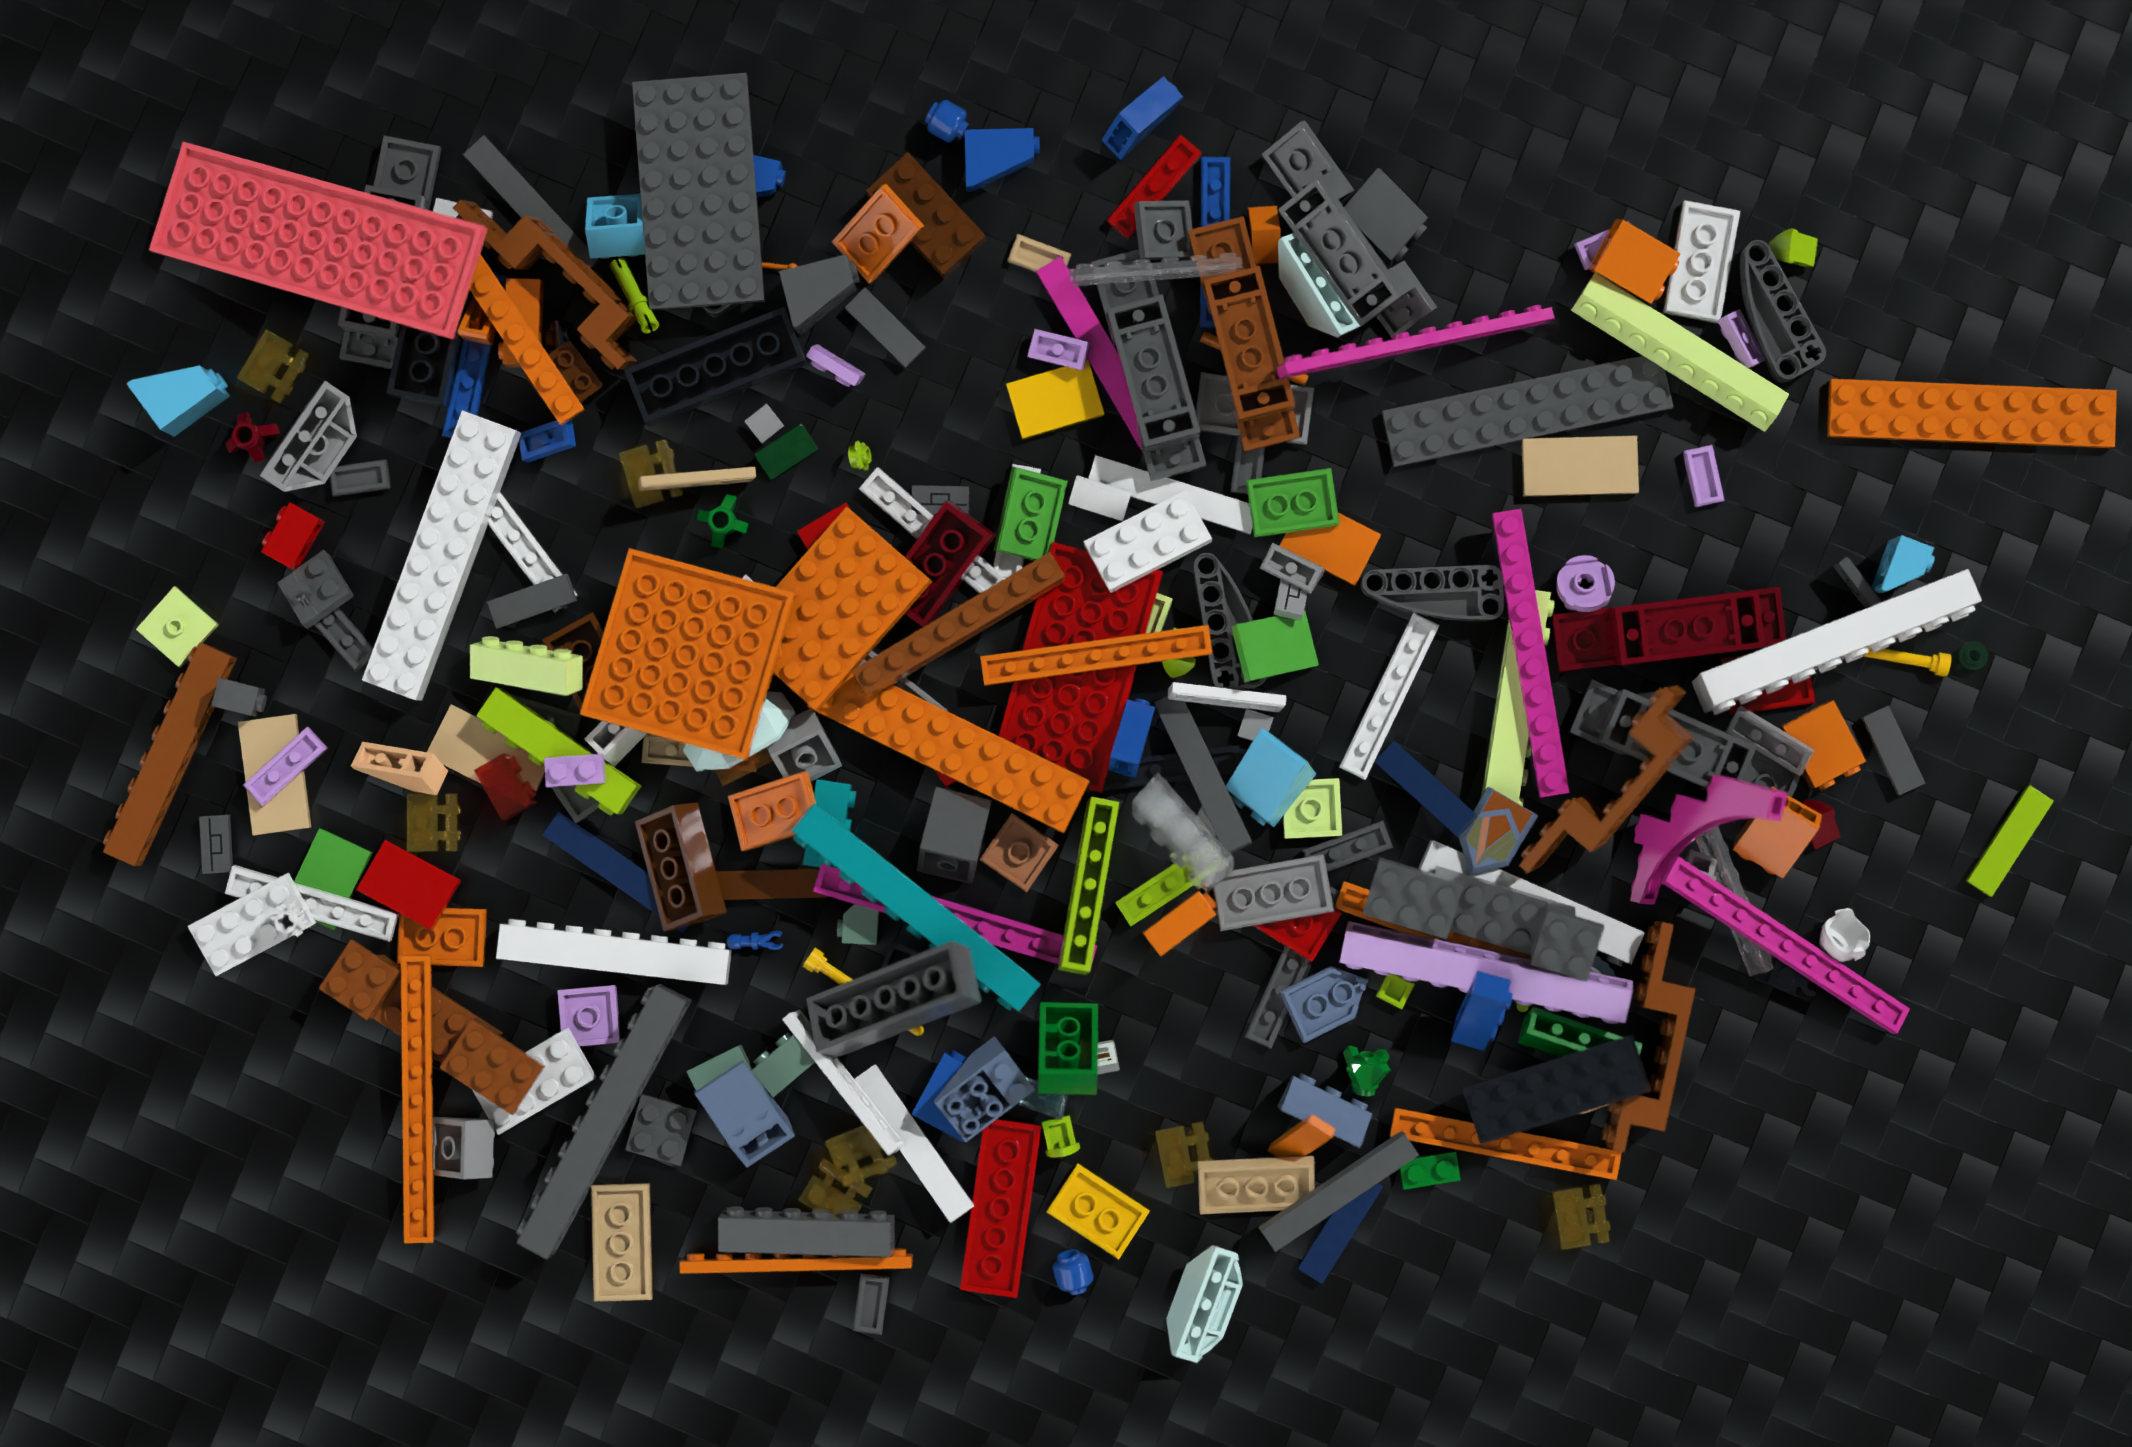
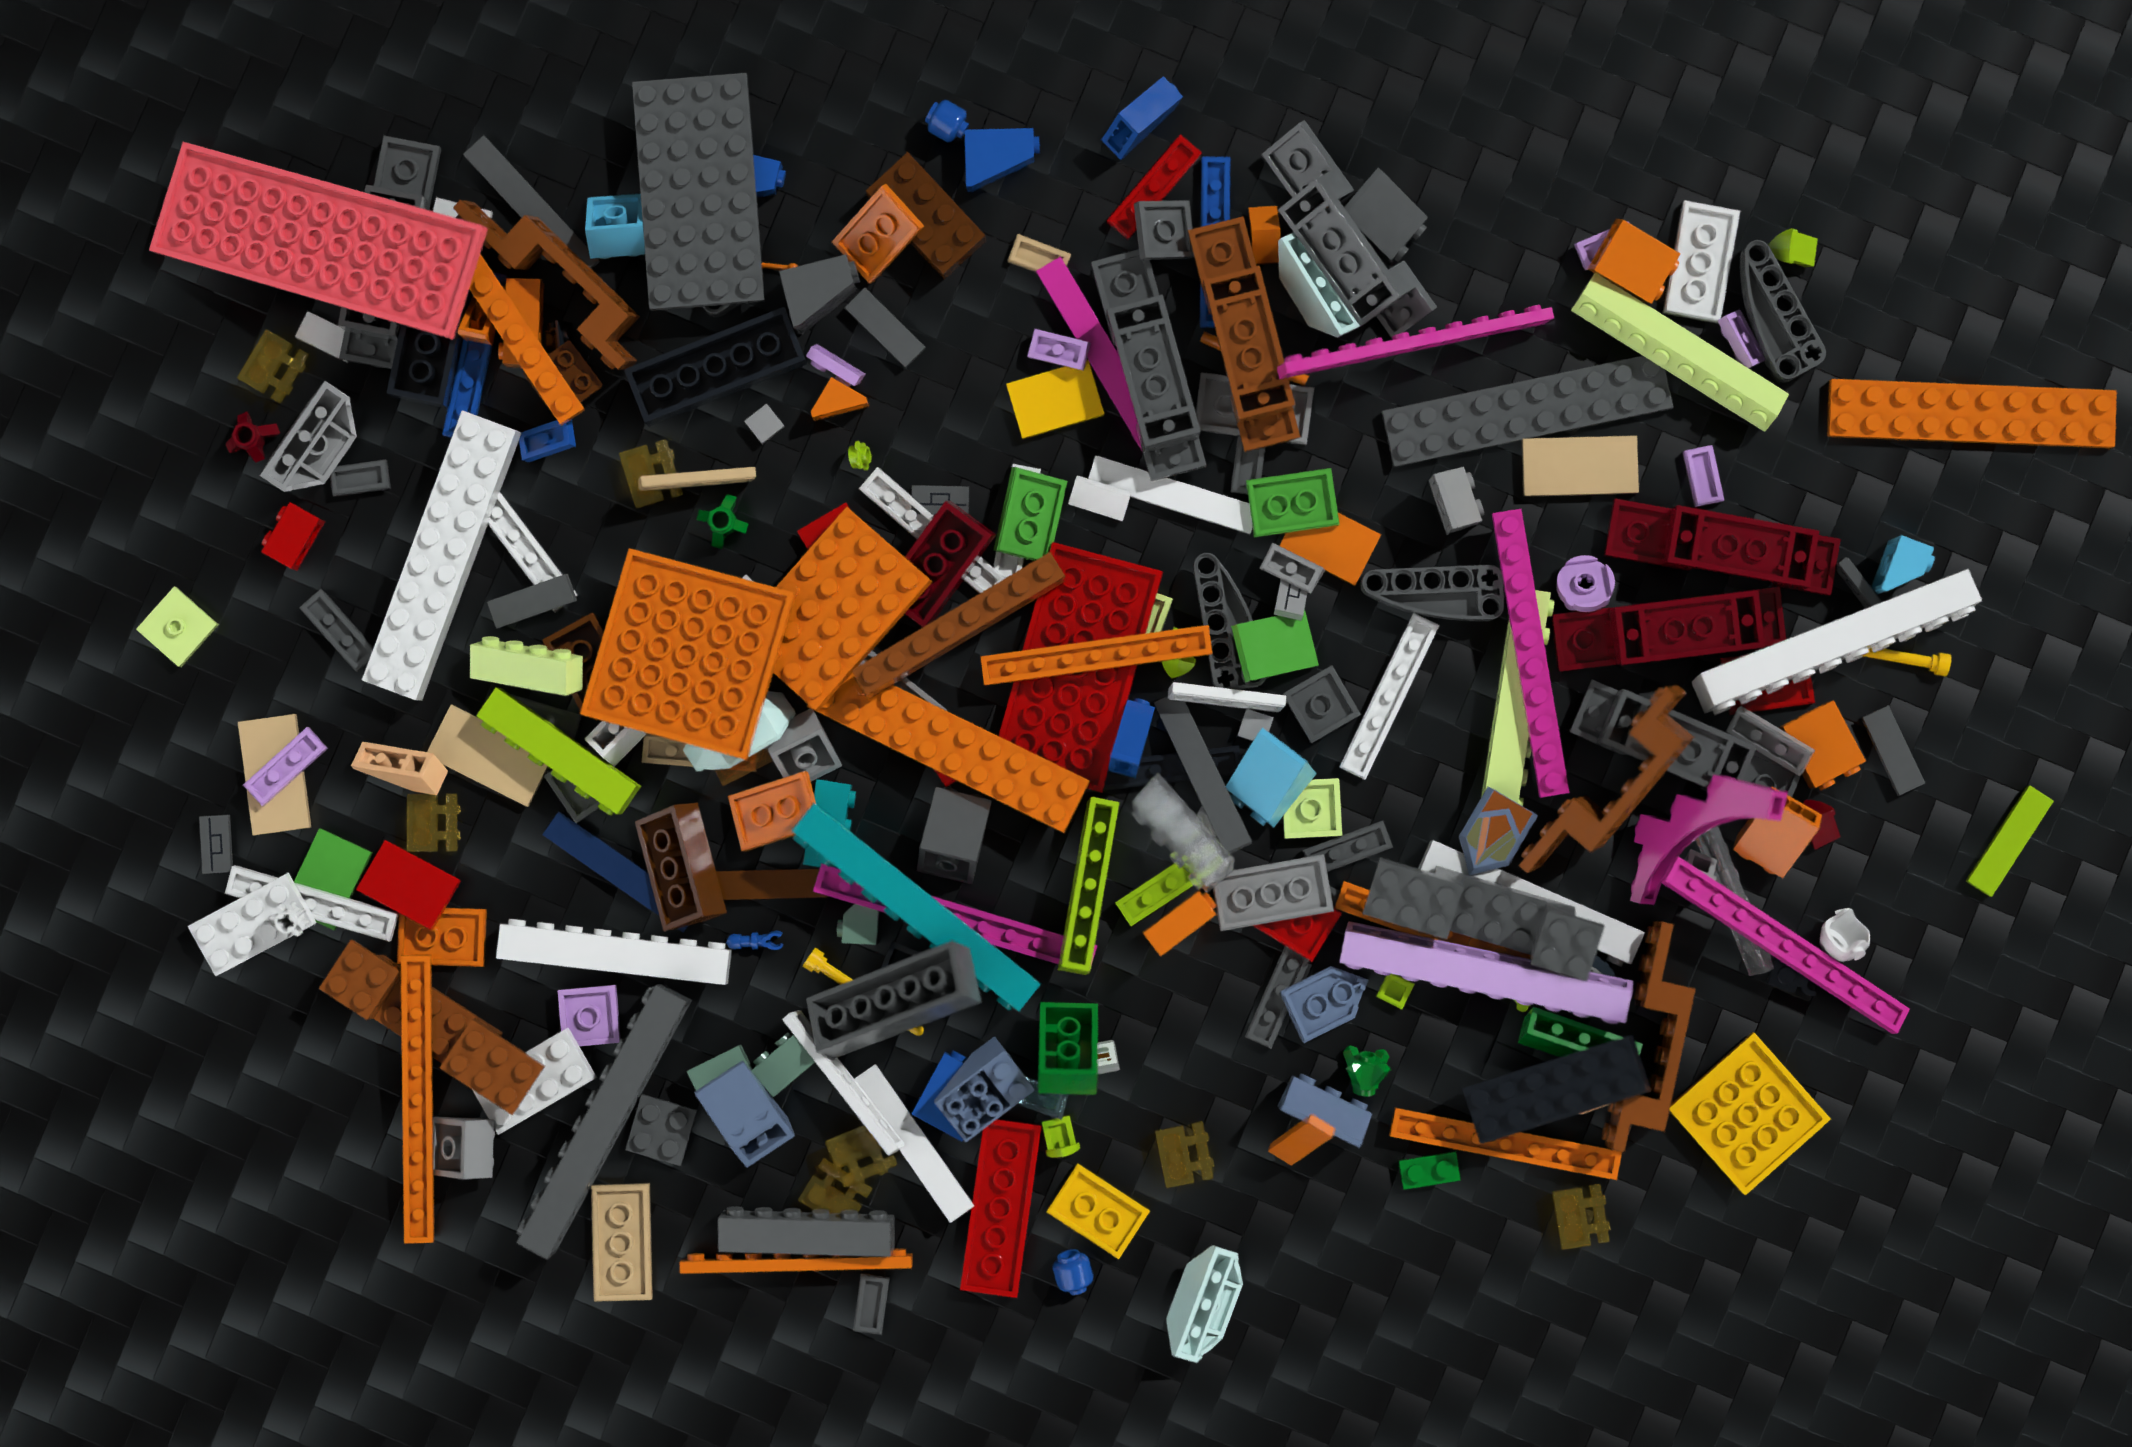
(168, 756): dark orange brick -> none
(179, 396): medium azure slope -> none
(239, 697): dark grey slope -> none
(315, 589): dark grey hinge -> none
(321, 334): none -> white tile
(505, 786): clear red brick -> none
(574, 770): lavender plate -> none
(637, 301): lime pin -> none
(786, 452): dark green slope -> none
(837, 400): none -> orange slope
(1019, 852): nougat tile -> none
(1145, 271): clear plate -> none
(1147, 541): white plate -> none
(1253, 1184): tan tile -> none
(1321, 704): none -> dark grey plate
(1336, 1235): dark blue tile -> none
(1338, 1191): dark grey tile -> none
(1426, 789): dark blue tile -> none
(1456, 500): none -> light grey slope
(1482, 1010): blue brick -> none
(1723, 544): none -> dark red bracket
(1748, 1113): none -> yellow plate
(1964, 657): clear green plate -> none

